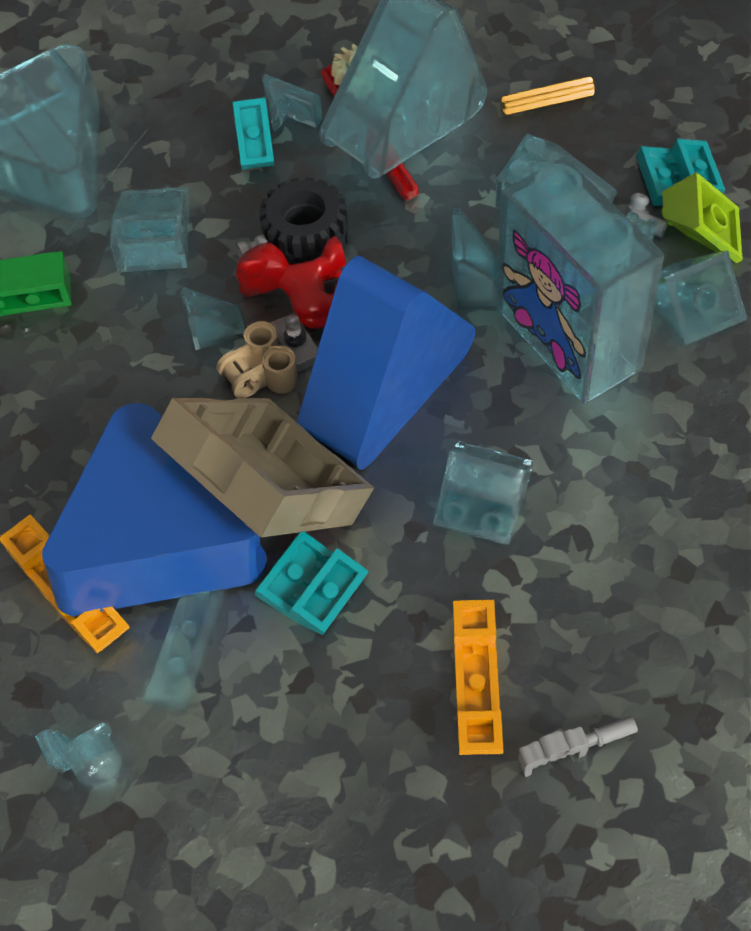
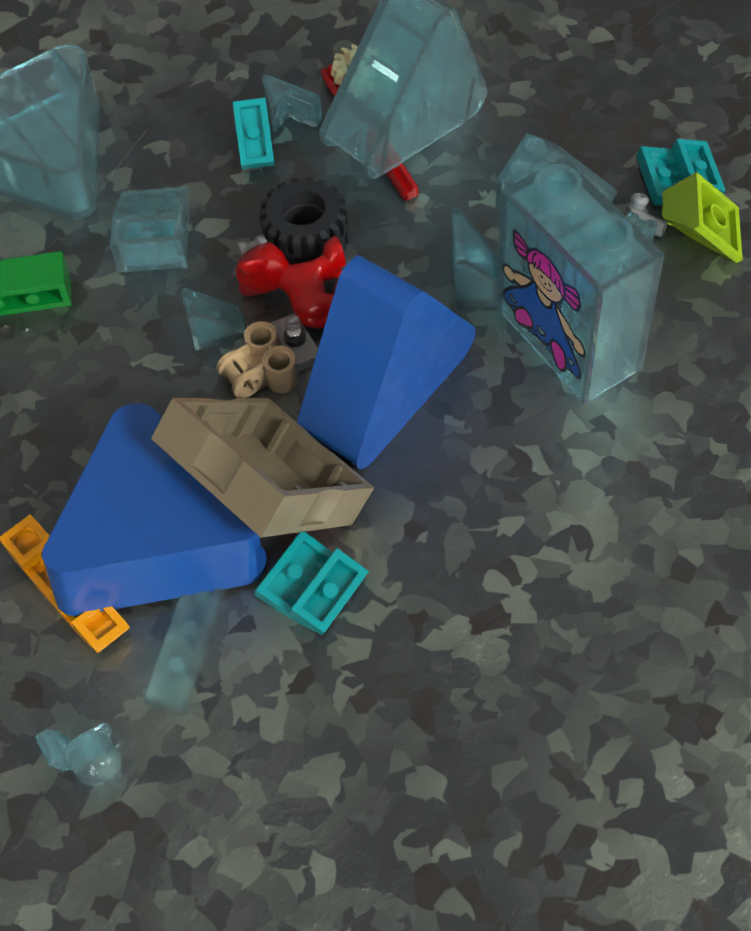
(477, 678): light orange slope -> none
(482, 492): clear light blue slope -> none
(547, 95): axle -> none
(572, 741): light grey piece -> none
(699, 297): clear light blue slope -> none

